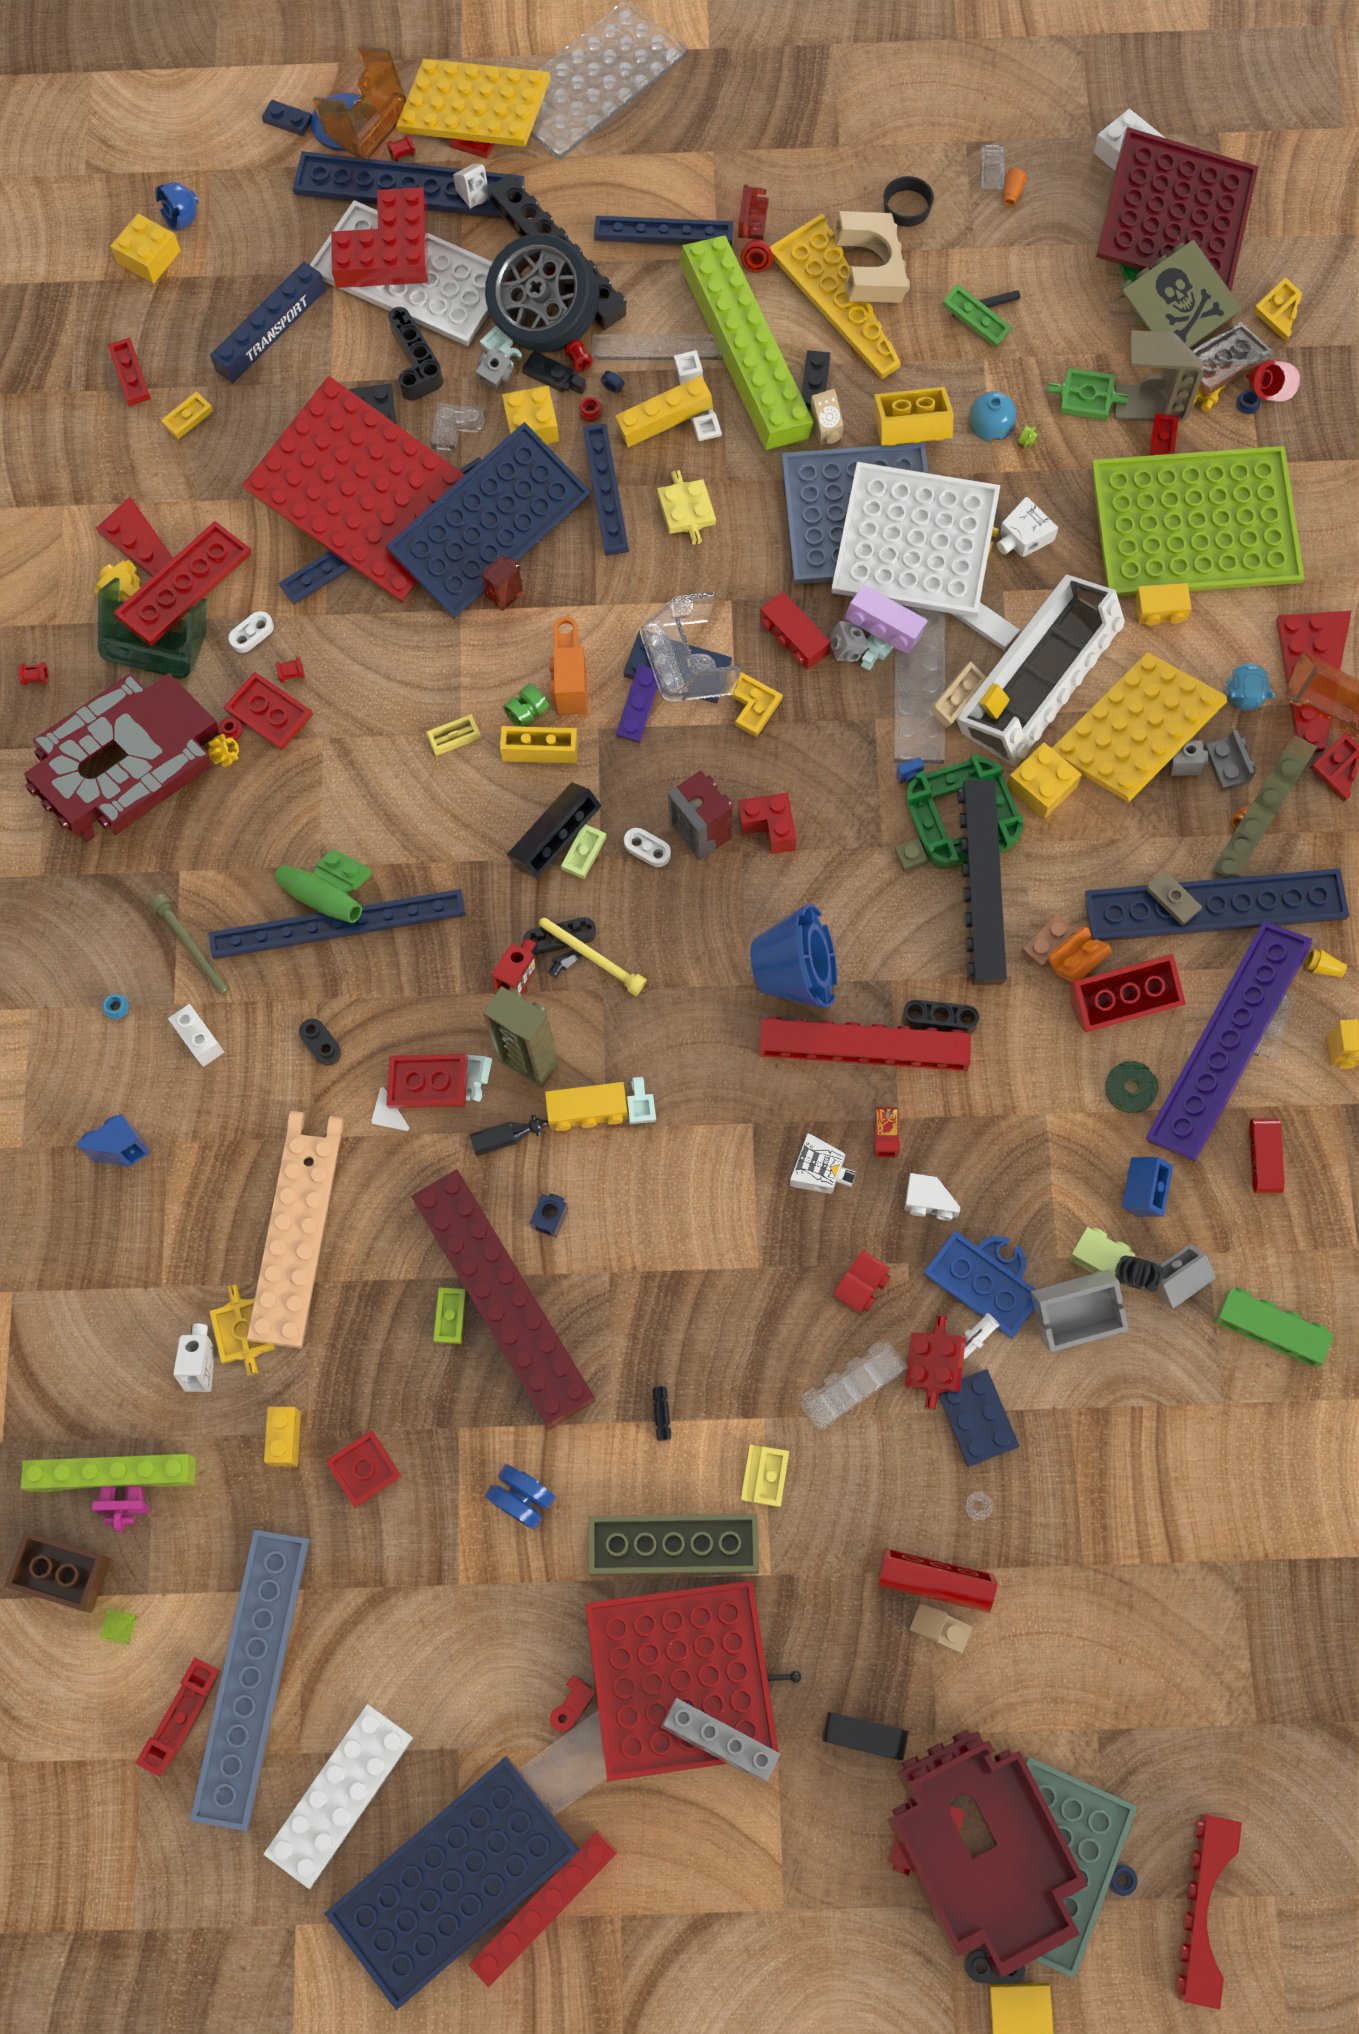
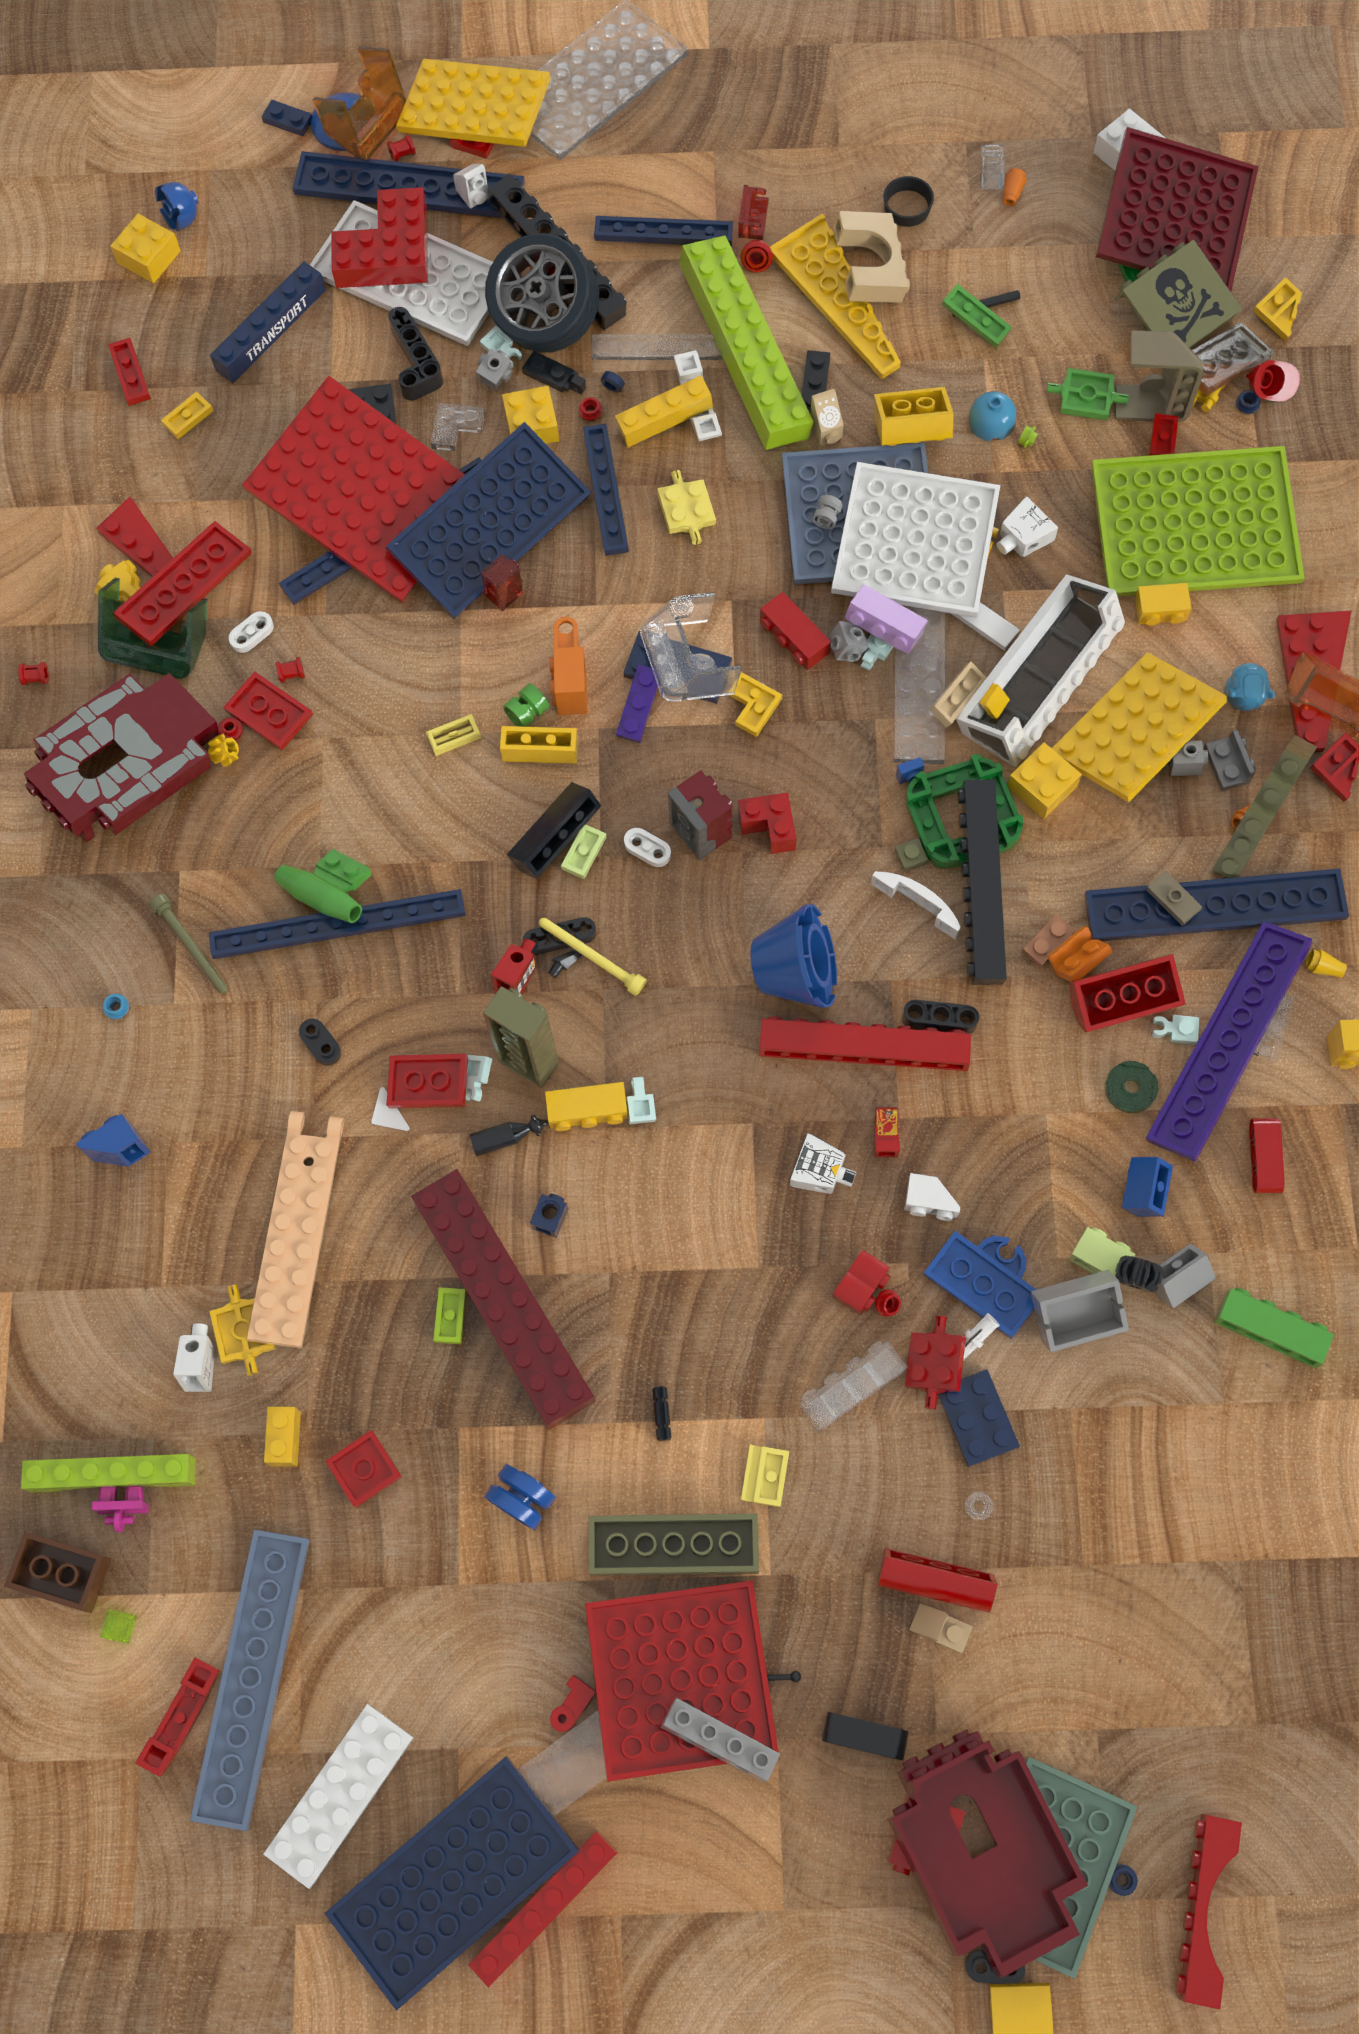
(196, 1035): white brick -> none
(579, 356): red bush -> none
(828, 510): none -> light grey wheel
(887, 1303): none -> red plate
(891, 883): none -> white slope
(1181, 1029): none -> light aqua plate

